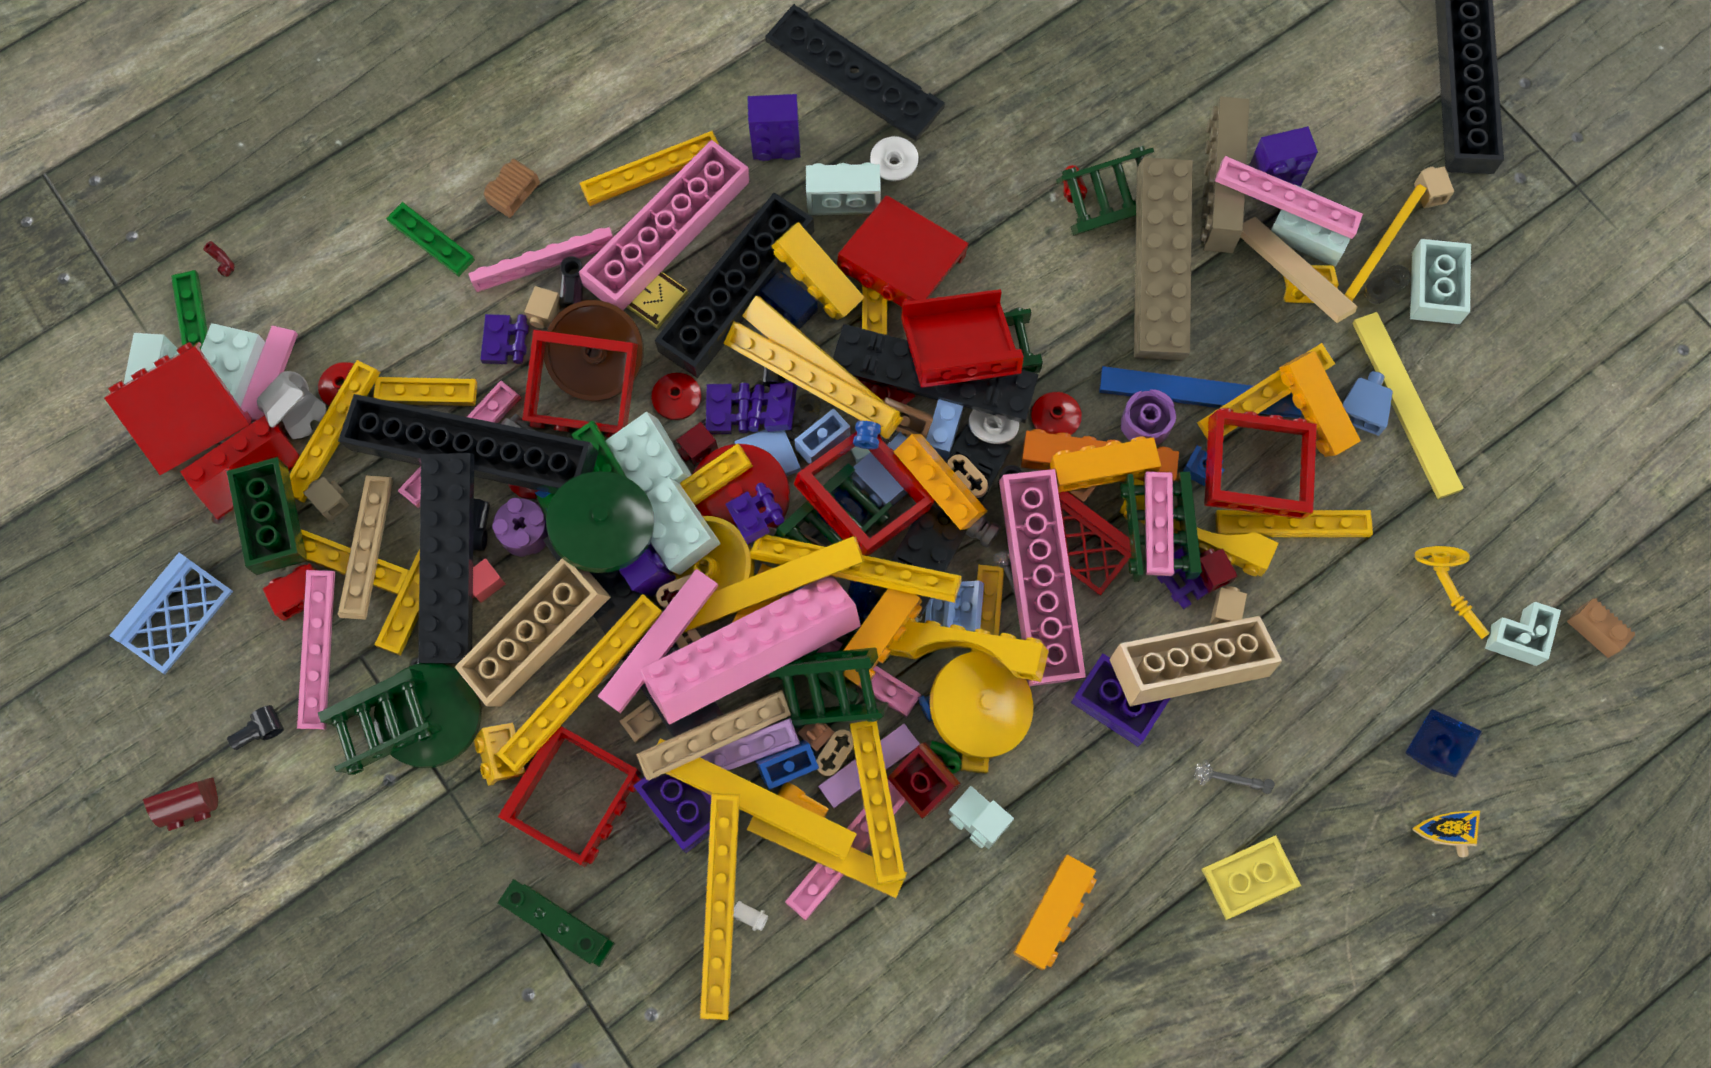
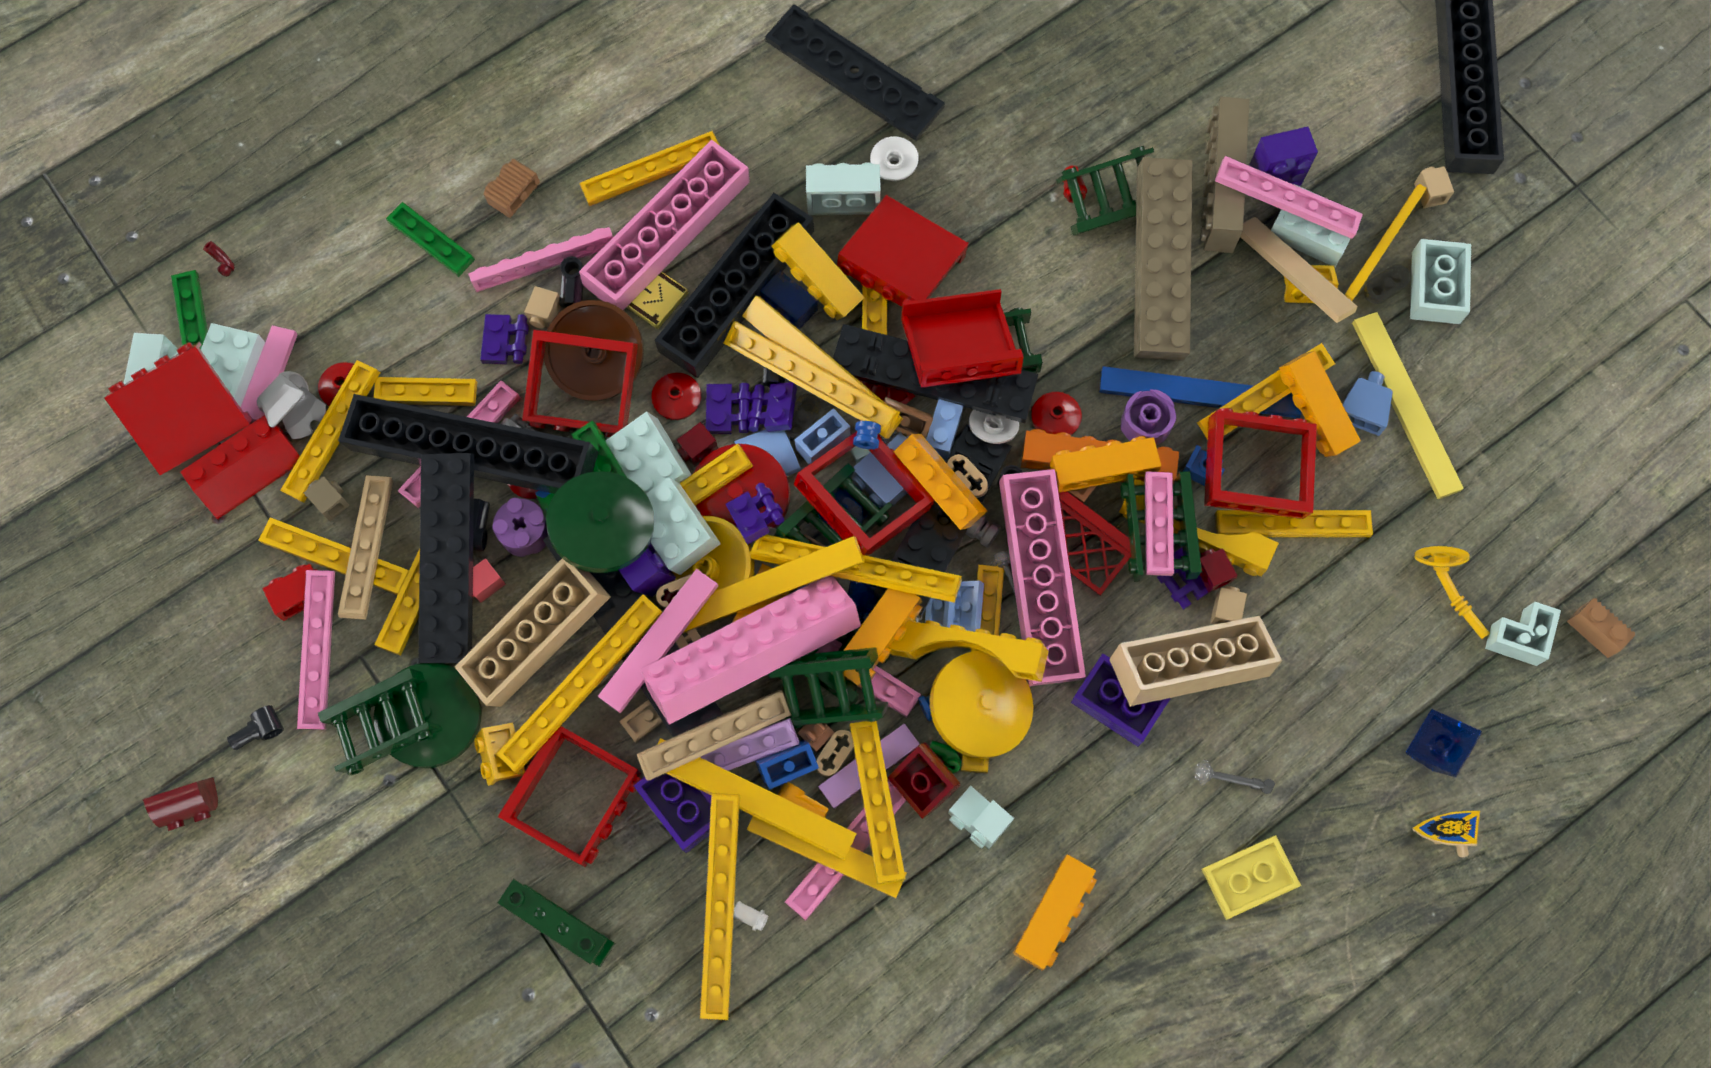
(153, 600): light blue fence -> none
(266, 516): dark green brick -> none
(774, 127): dark purple brick -> none

